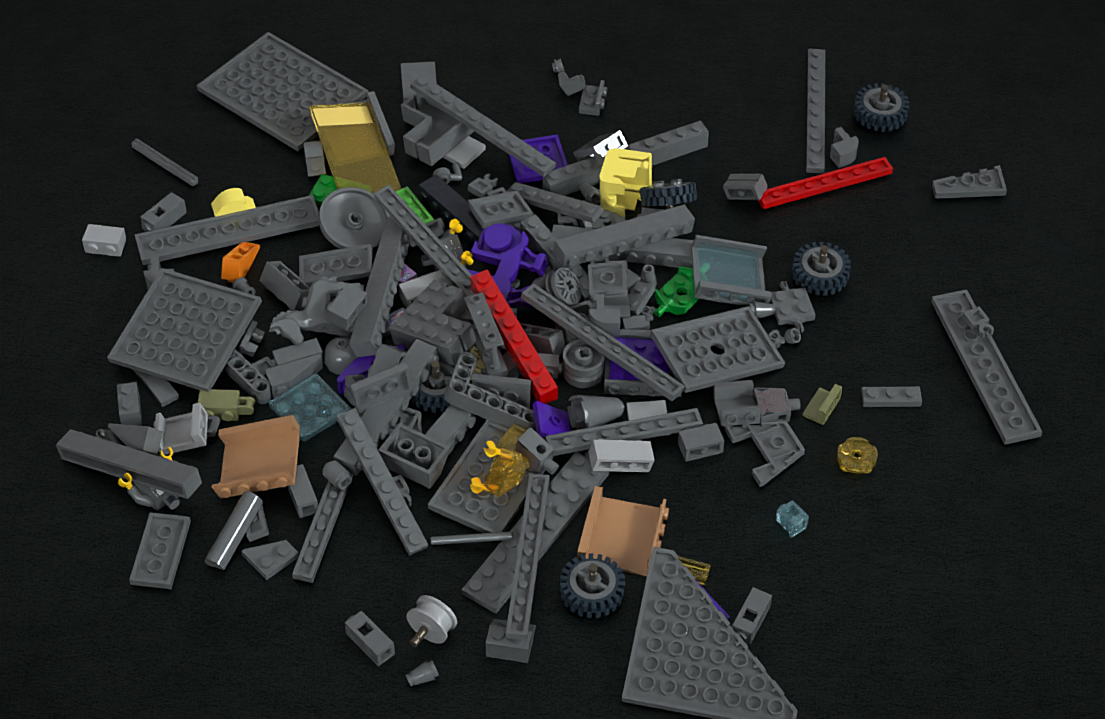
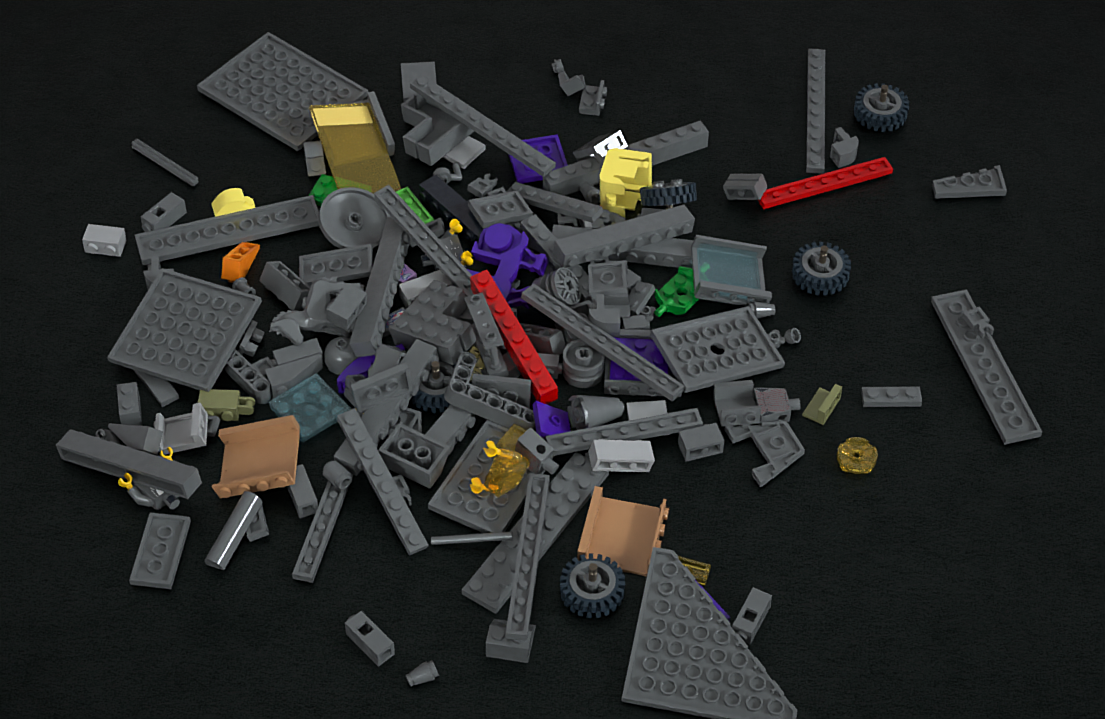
(271, 557): dark grey wing -> none
(430, 620): light grey wheel -> none
(648, 275): dark grey cone -> none
(792, 306): dark grey plate -> none
(792, 518): clear light blue brick -> none

